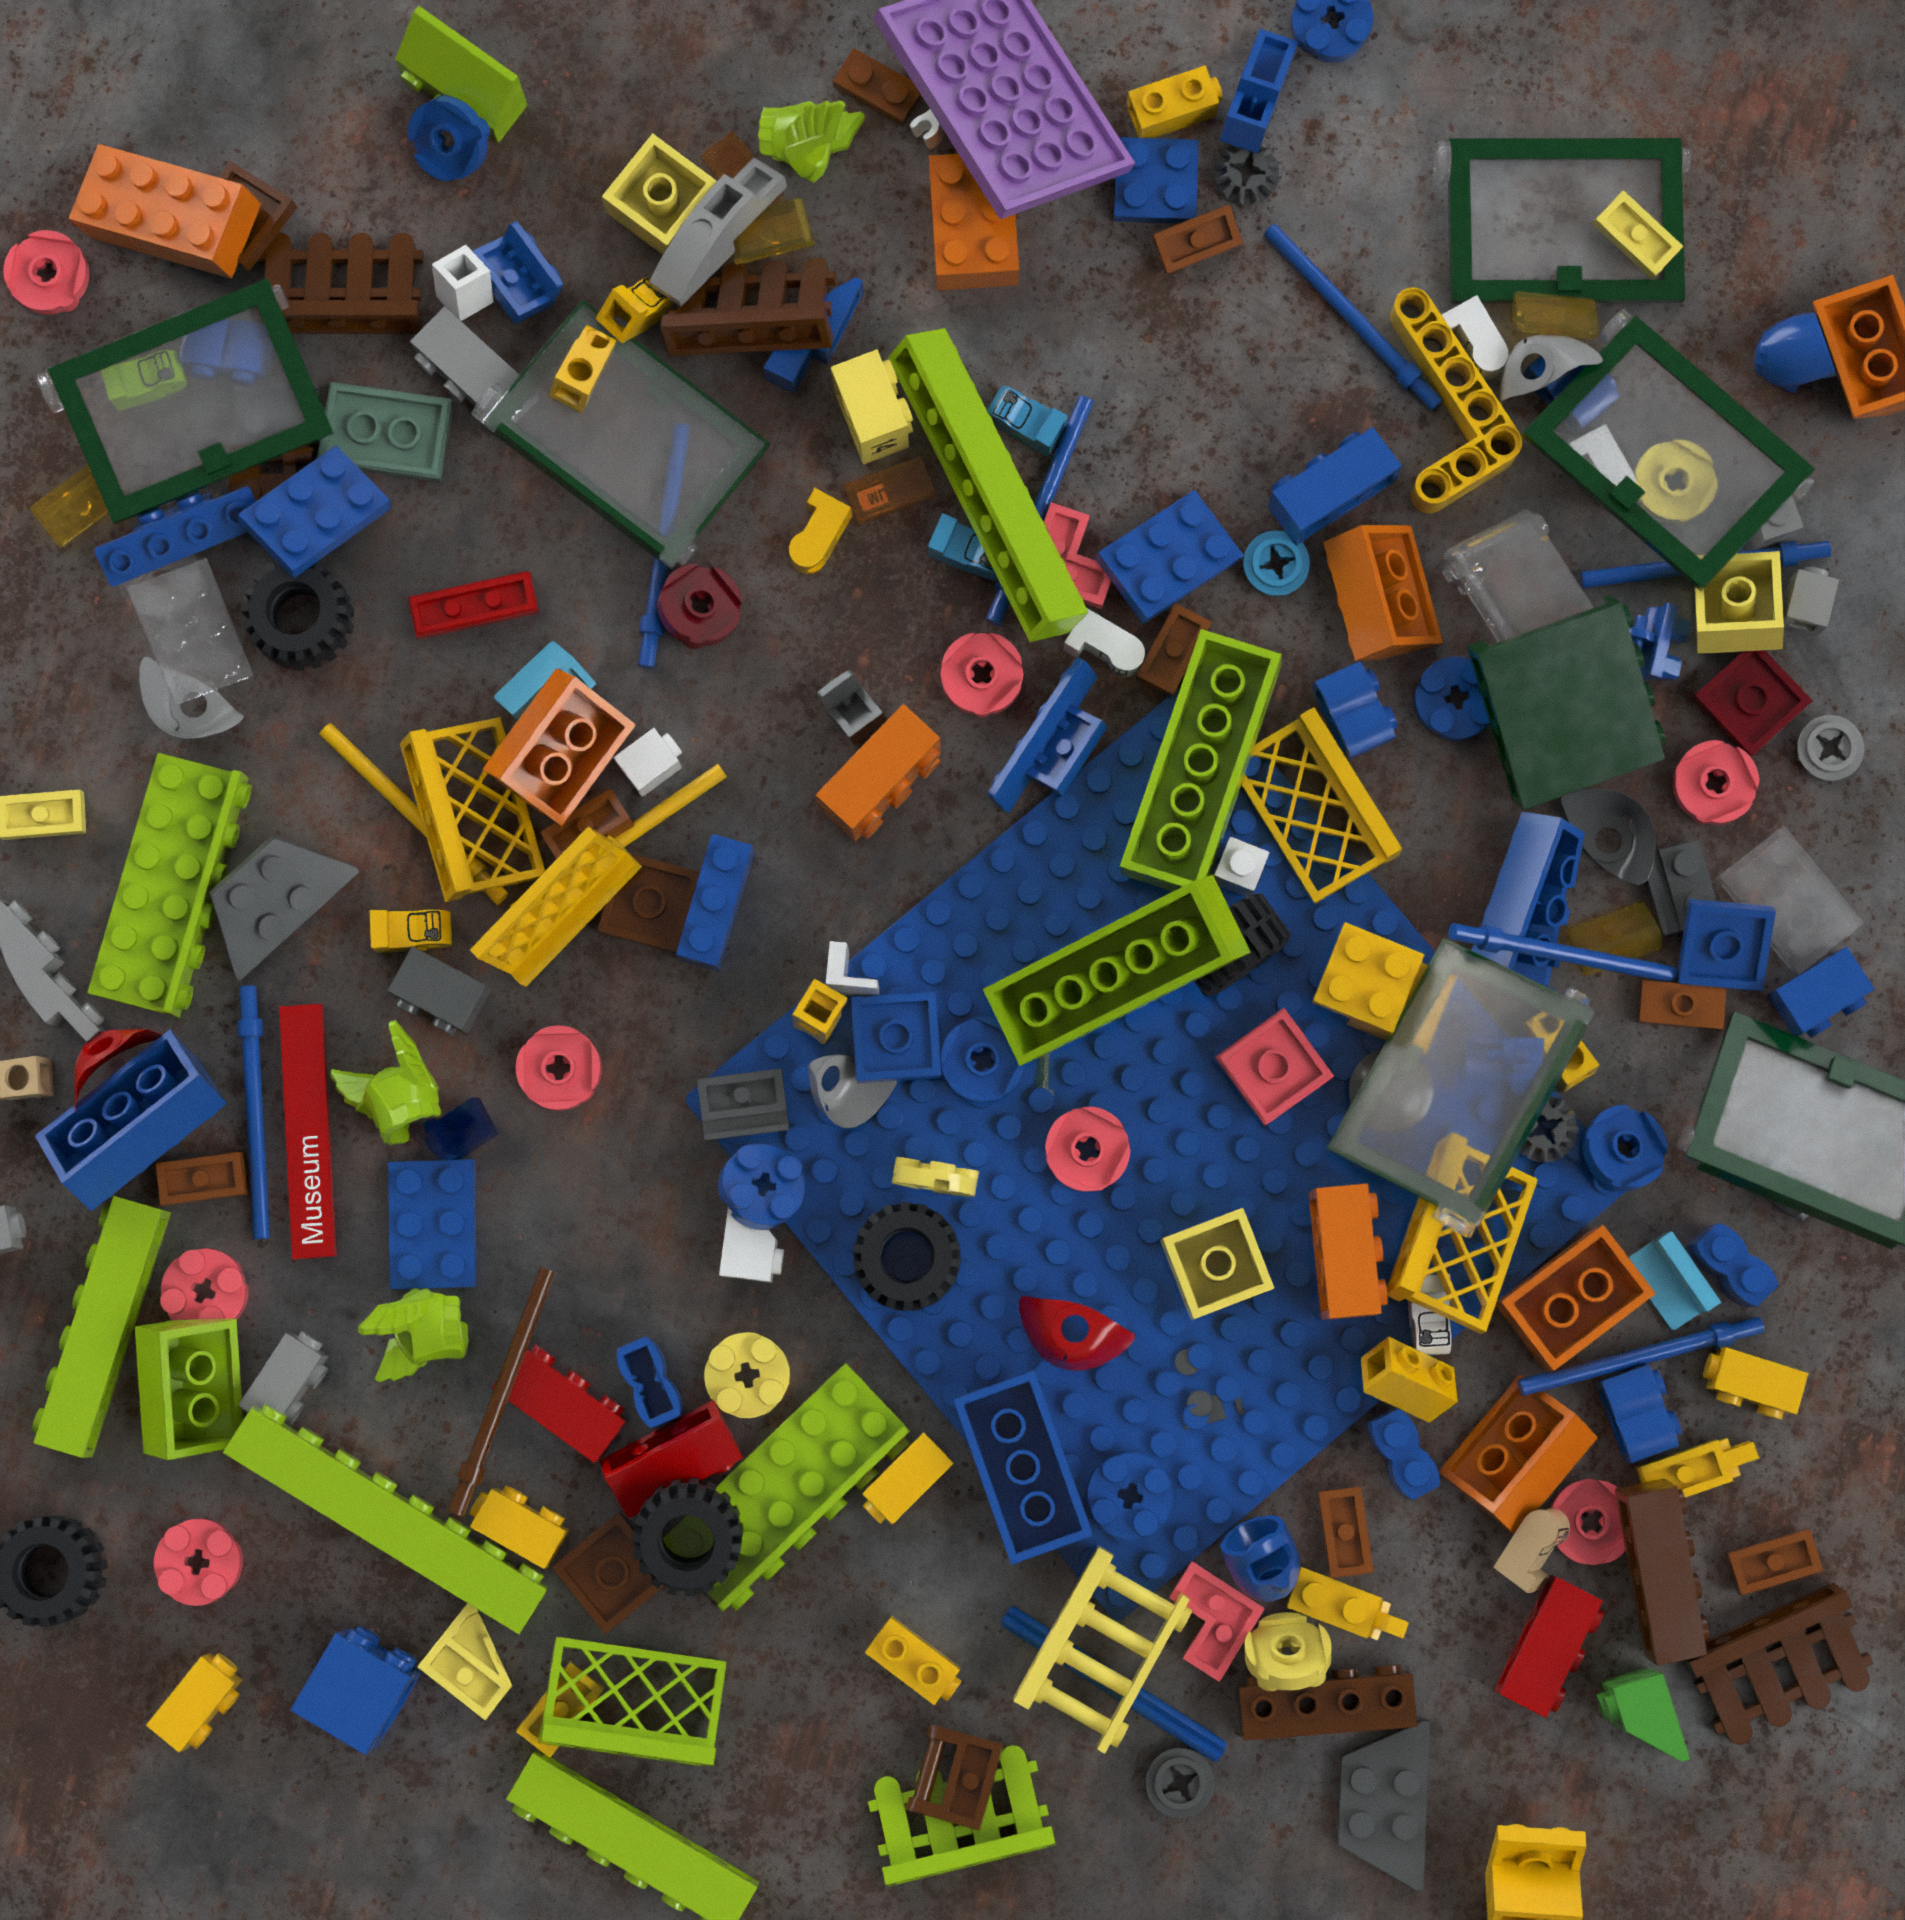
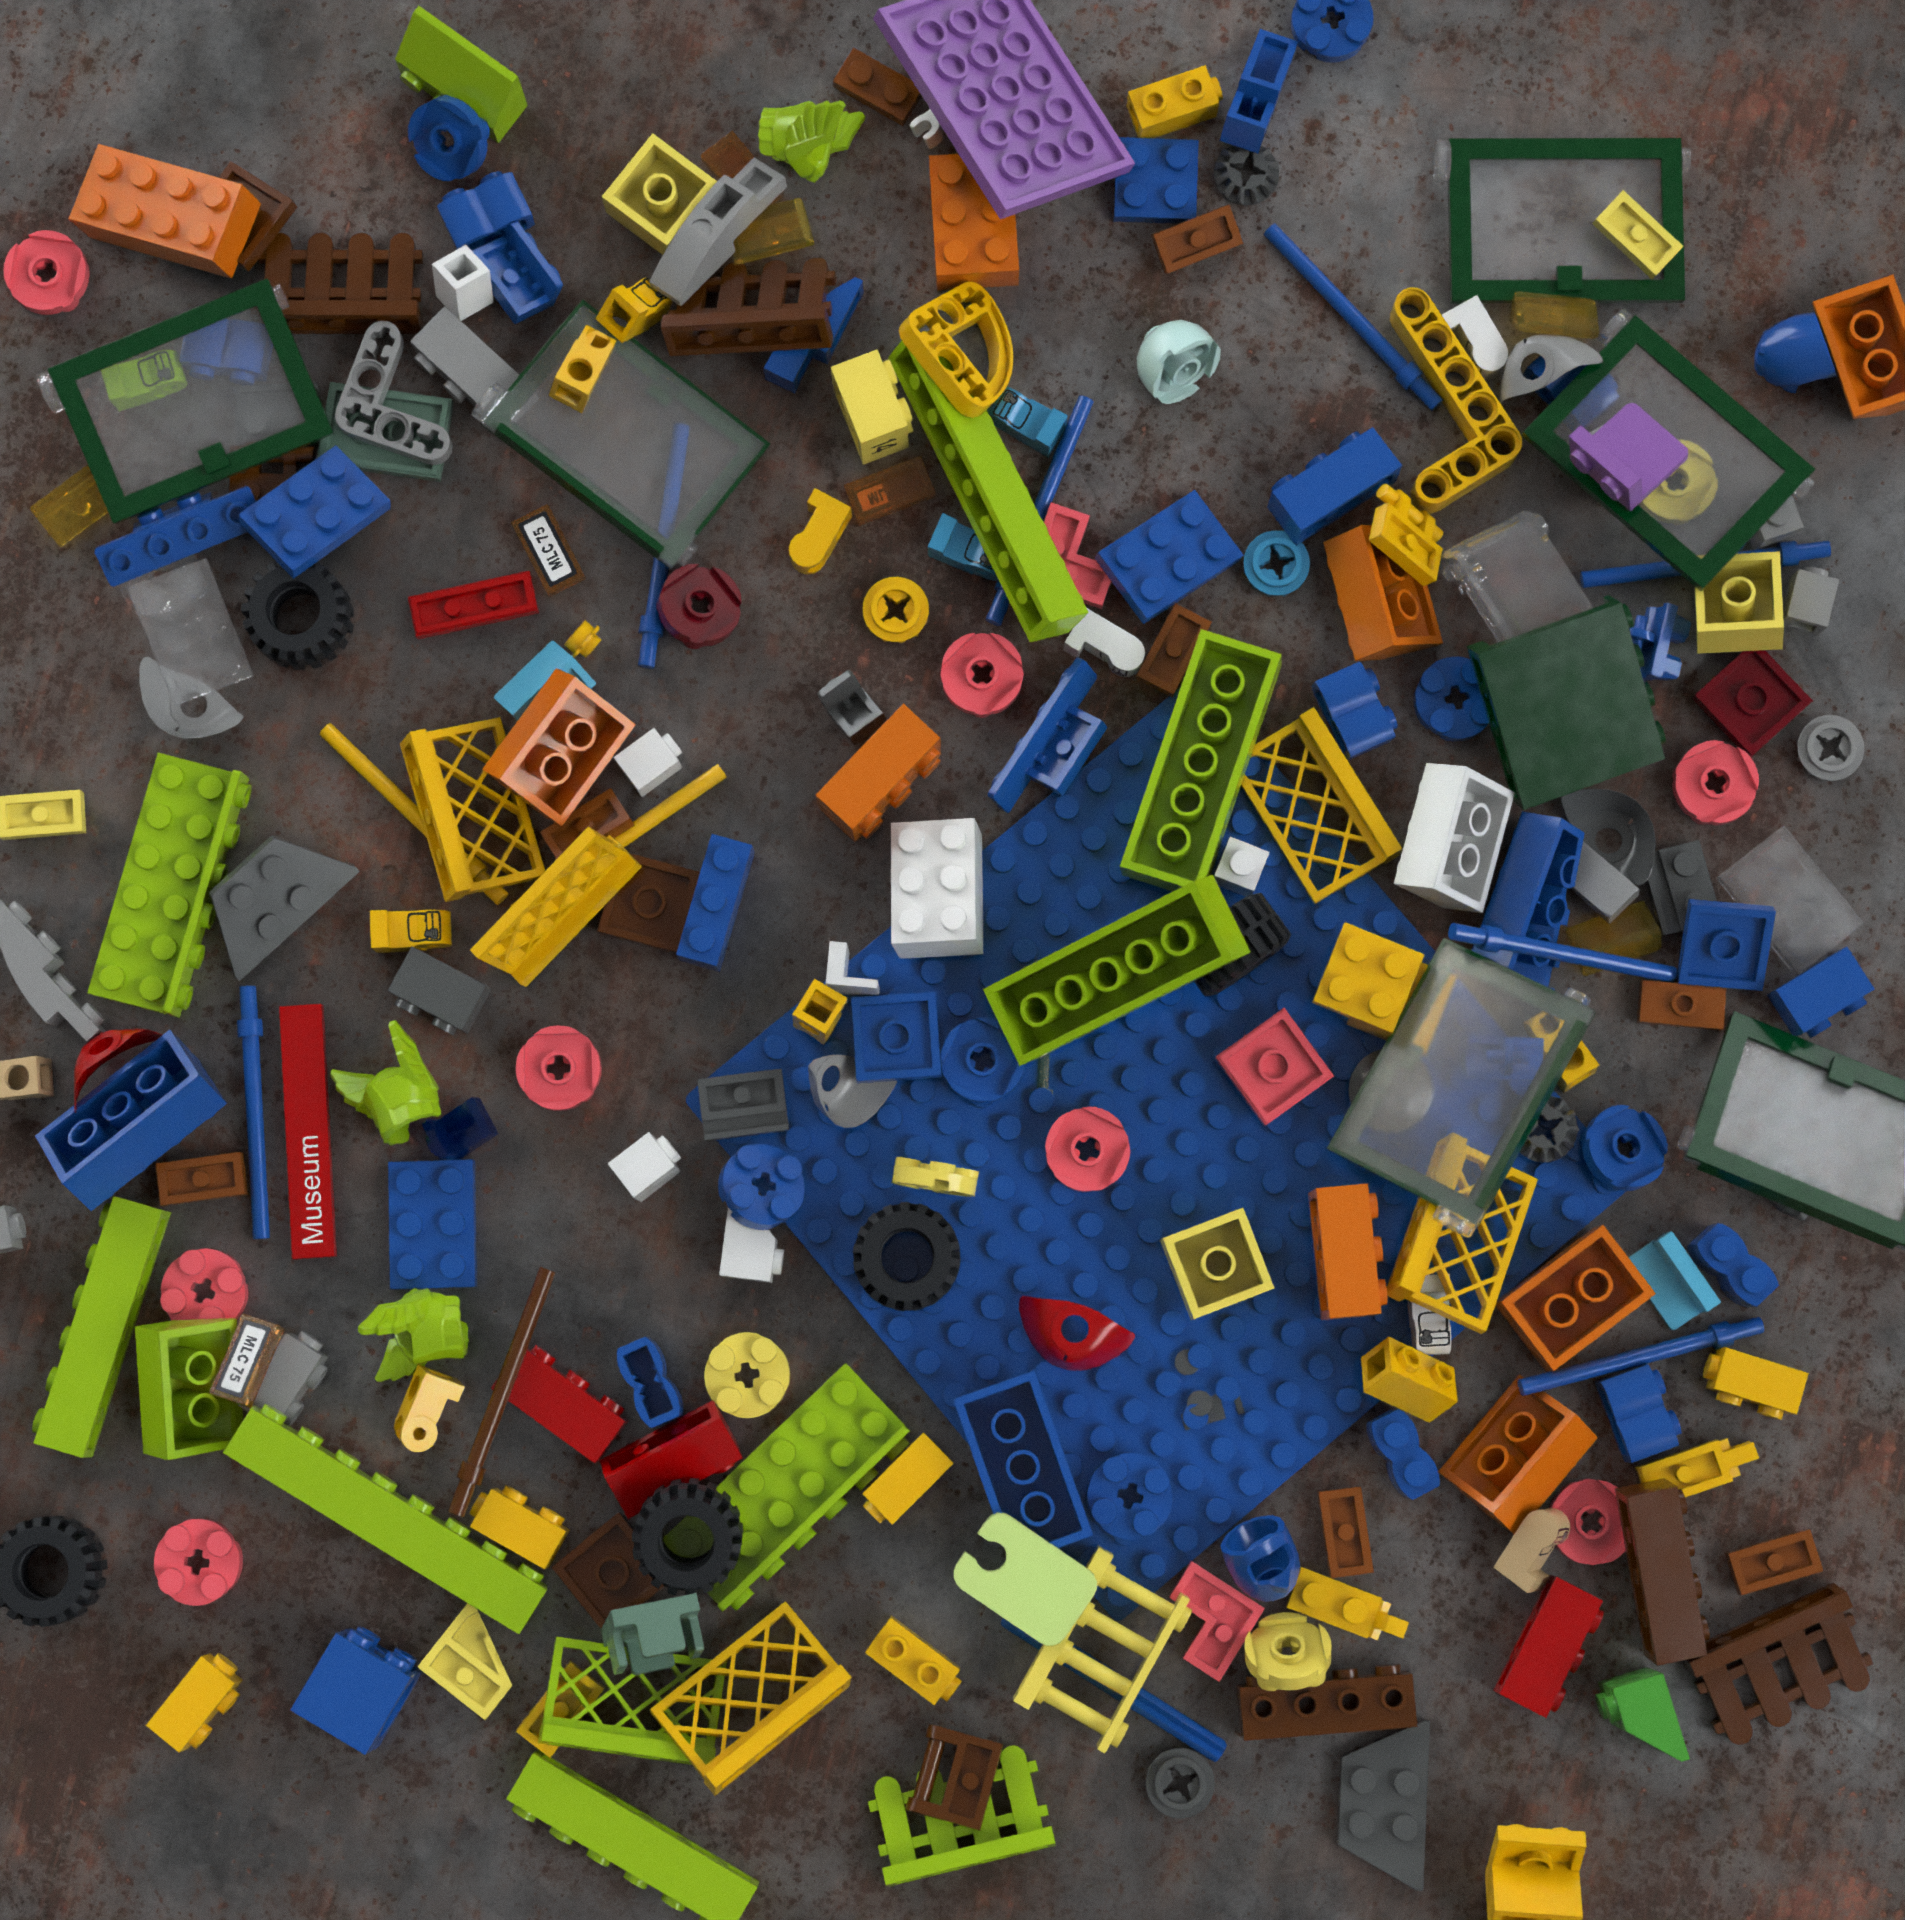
(246, 1360): none -> tile
(371, 402): none -> light grey beam
(423, 1407): none -> yellow leg
(484, 212): none -> blue brick
(548, 550): none -> tile
(583, 640): none -> yellow plate
(646, 1165): none -> white brick
(653, 1634): none -> sand green panel
(777, 1724): none -> yellow fence
(895, 590): none -> yellow gear
(936, 888): none -> white brick
(939, 342): none -> yellow beam
(1036, 1585): none -> yellowish green piece
(1175, 358): none -> light aqua cylinder
(1407, 535): none -> yellow plate
(1454, 837): none -> white brick
(1603, 885): none -> light grey slope
(1627, 455): none -> medium lavender bracket

